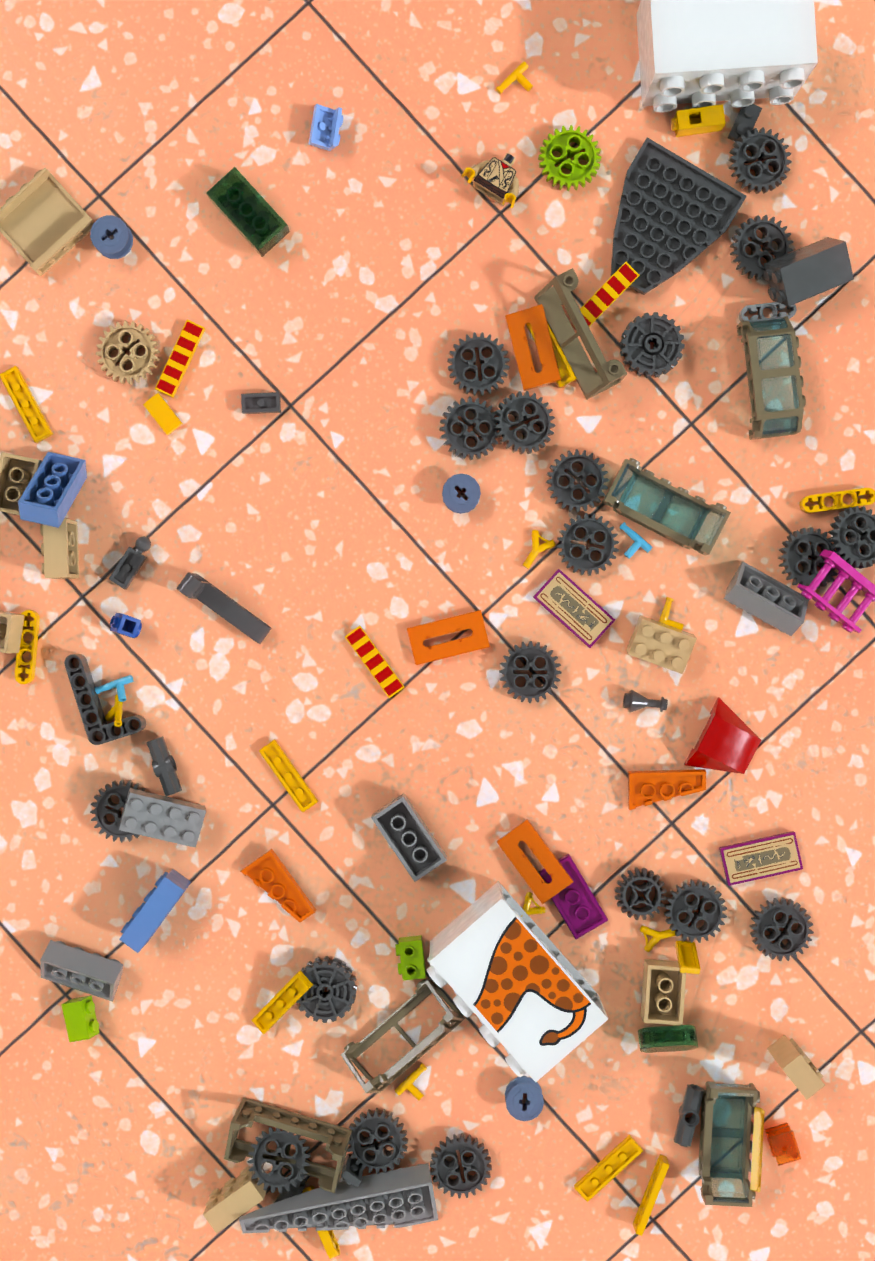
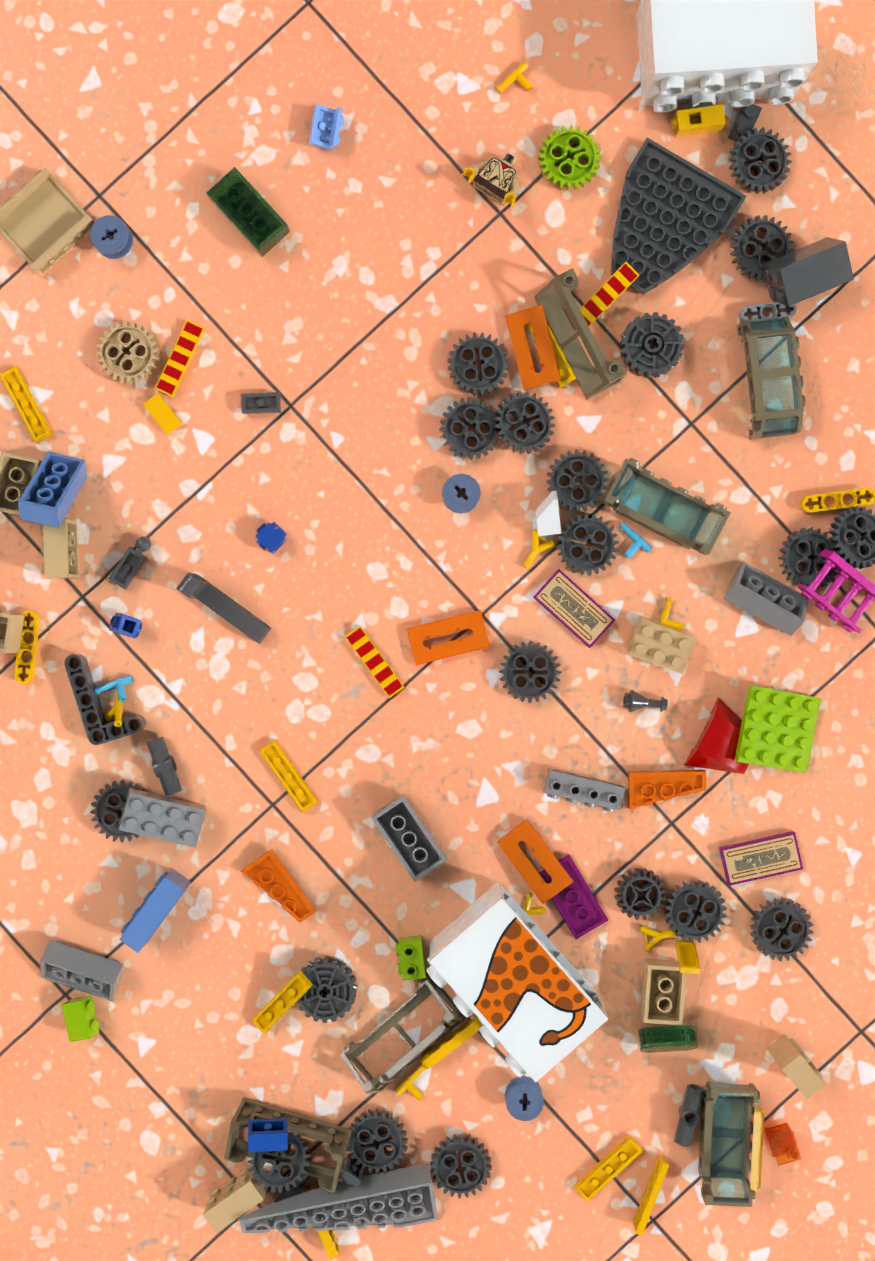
(268, 1135): none -> blue brick
(270, 537): none -> blue brick
(451, 1042): none -> yellow beam
(547, 516): none -> white slope
(583, 789): none -> light grey brick
(777, 729): none -> lime plate

